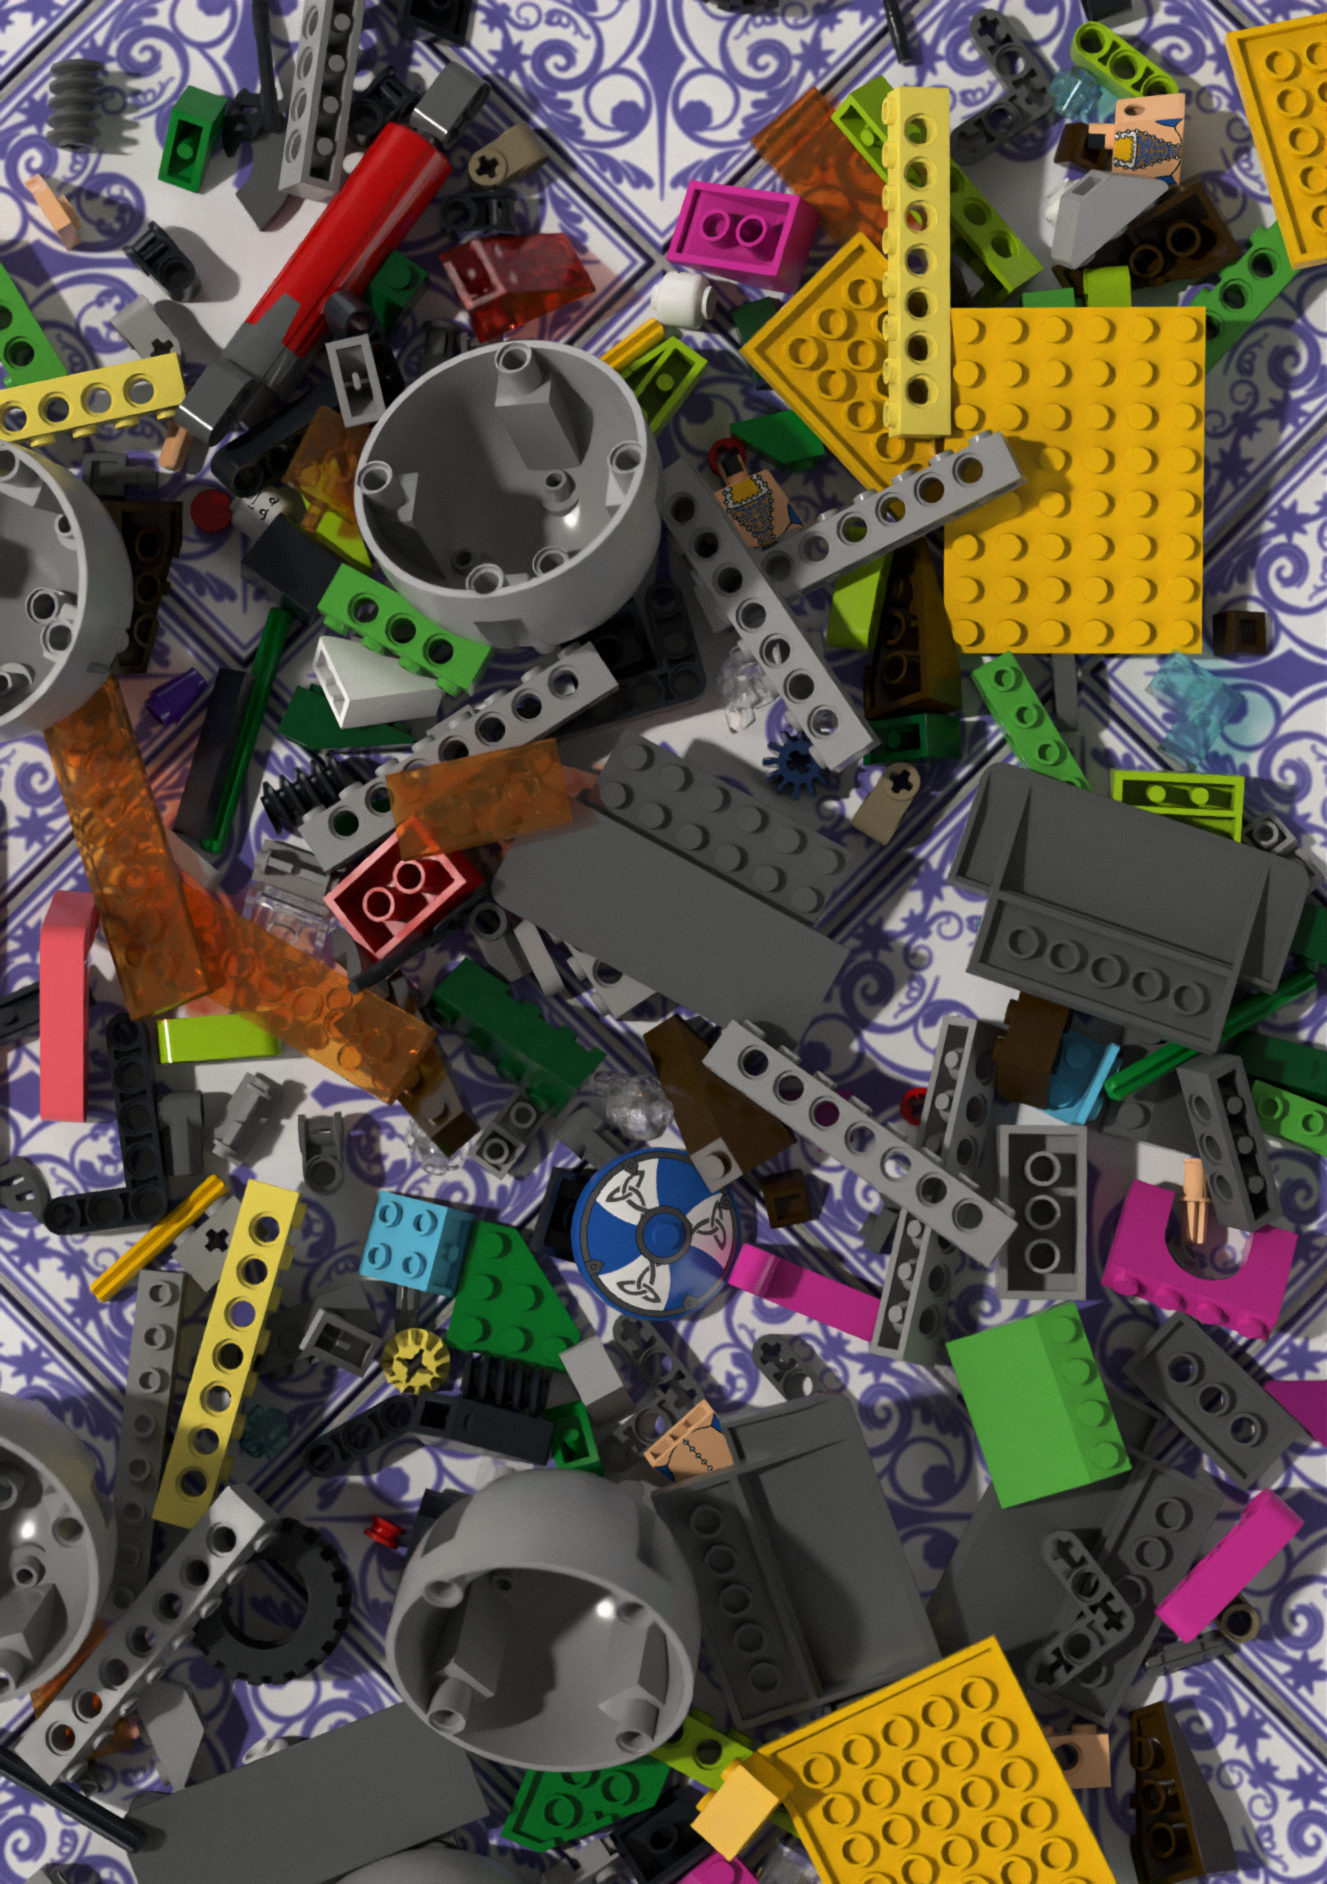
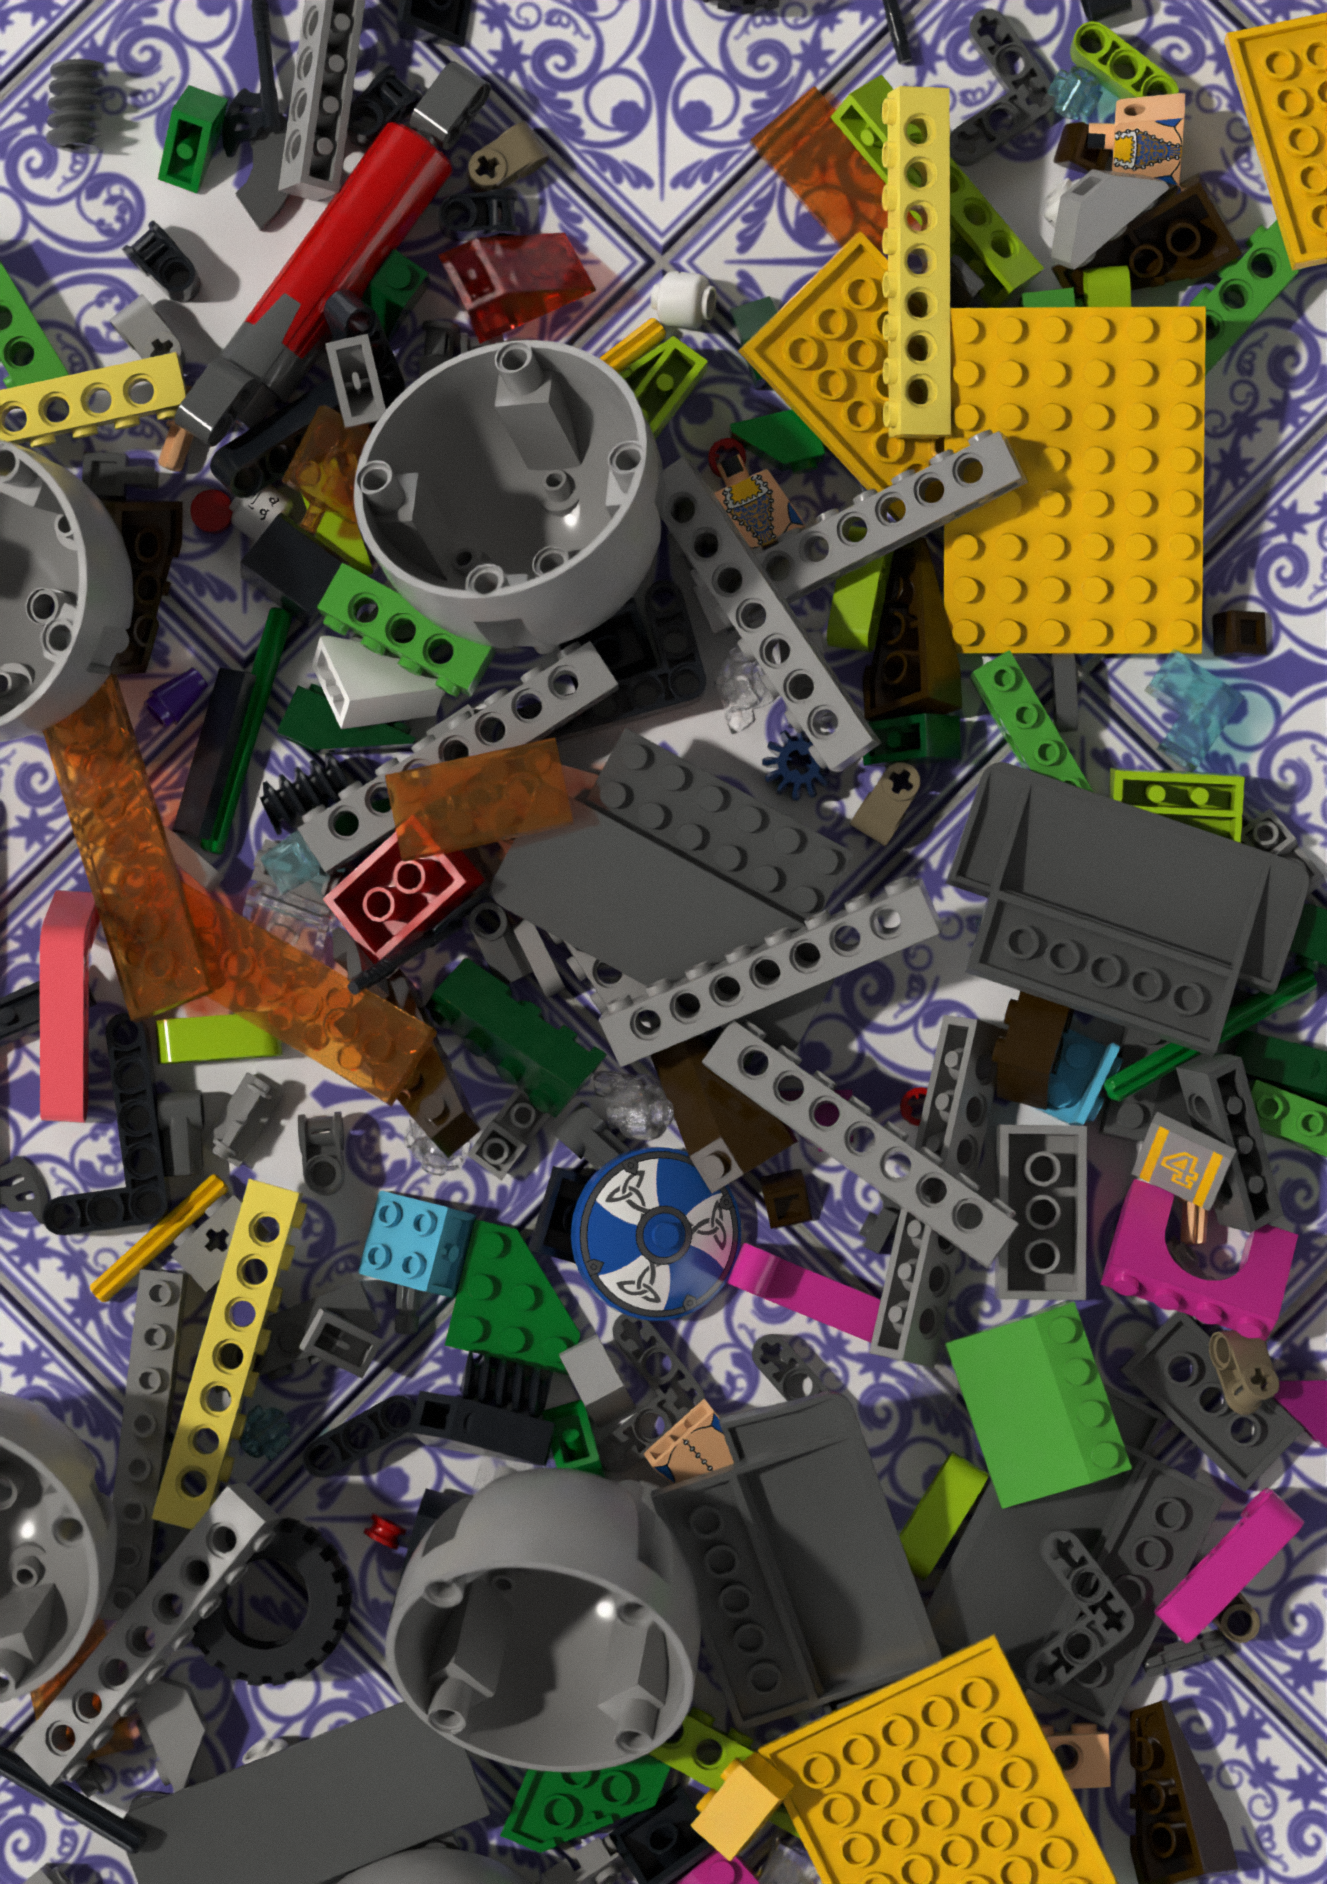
(57, 211): light nougat wing -> none
(291, 863): none -> clear light blue slope
(407, 1344): light yellow gear -> none
(634, 1041): none -> light grey brick
(745, 235): dark pink slope -> none
(940, 1513): none -> lime beam
(1183, 1161): none -> light grey tile
(1243, 1365): none -> dark tan piece

